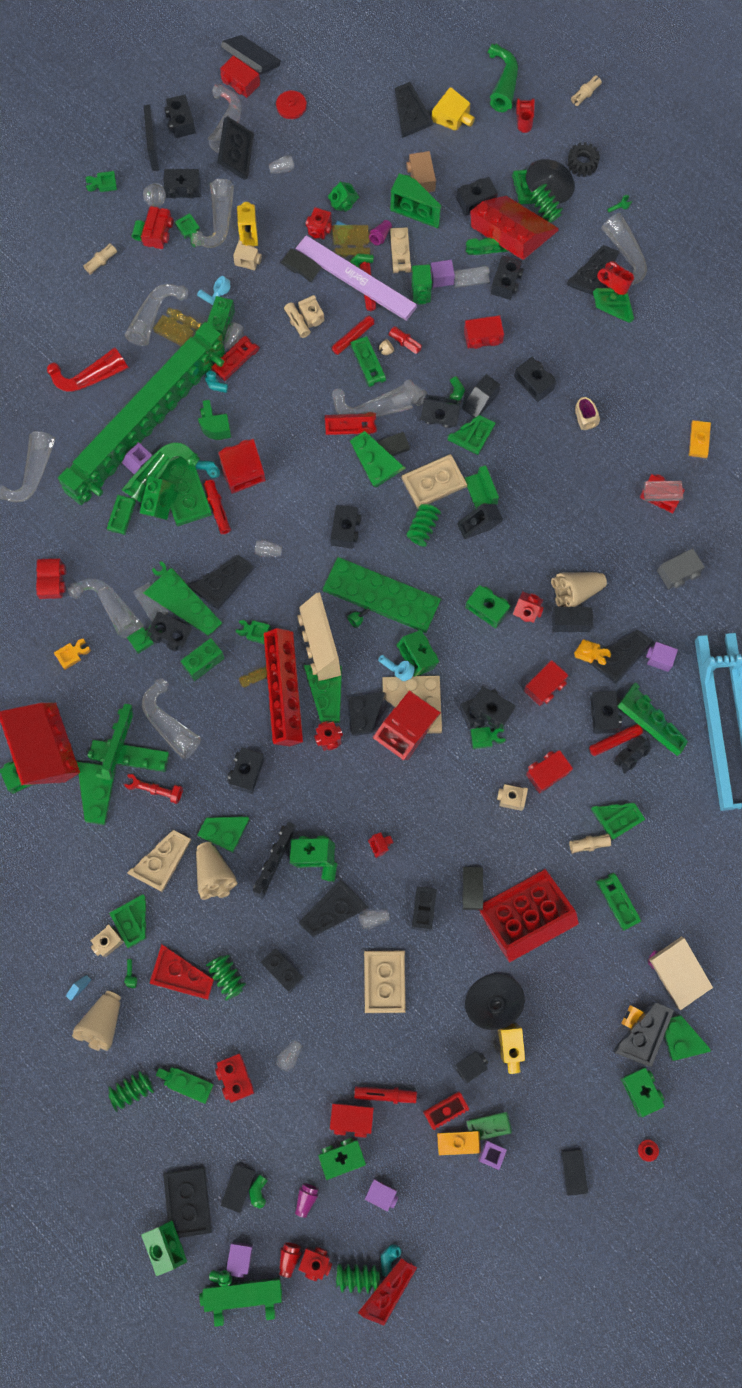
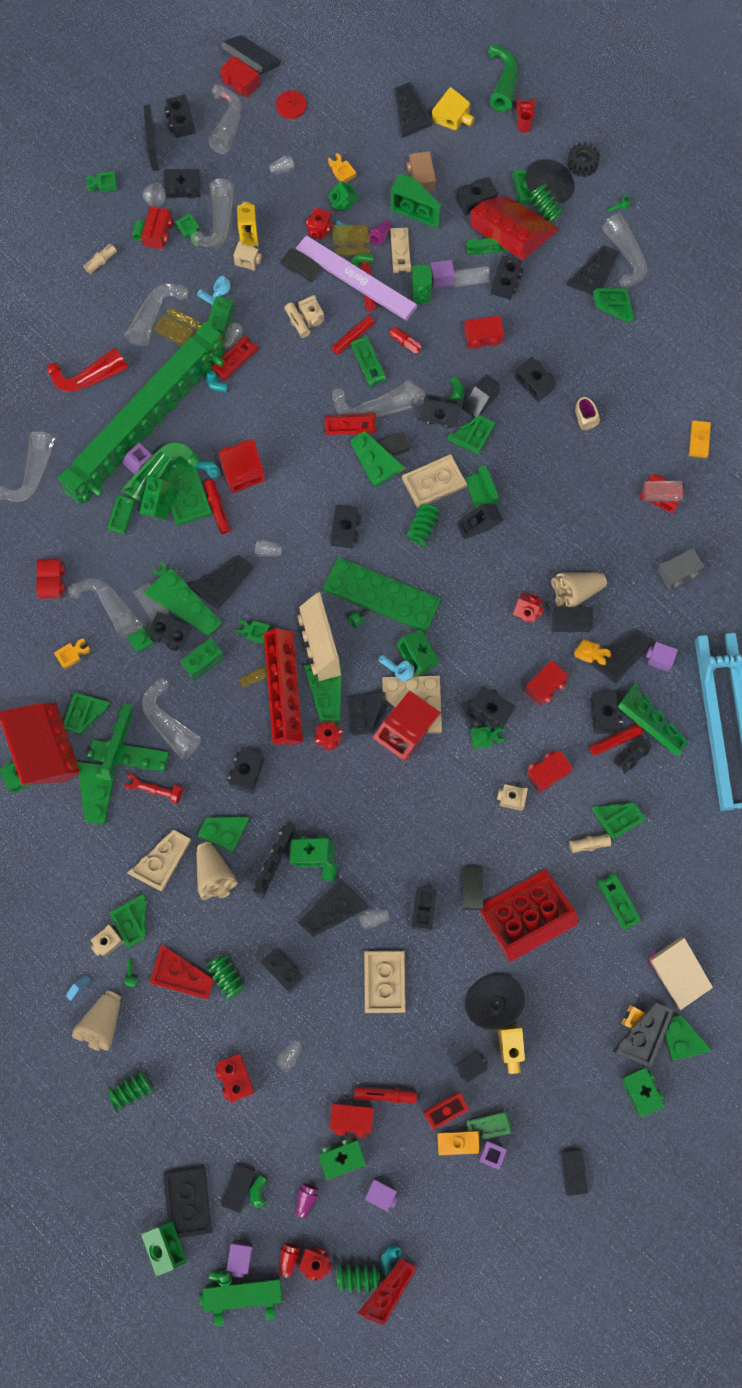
(83, 713): none -> green wing
(186, 1084): green hinge -> none
(215, 426): green brick -> none
(235, 148): black tile -> none
(342, 171): none -> light orange plate
(379, 844): red tile -> none
(387, 347): tan hinge -> none
(493, 615): green brick -> none
(586, 90): tan pin -> none
(617, 279): red piece -> none
(641, 1150): red plate -> none

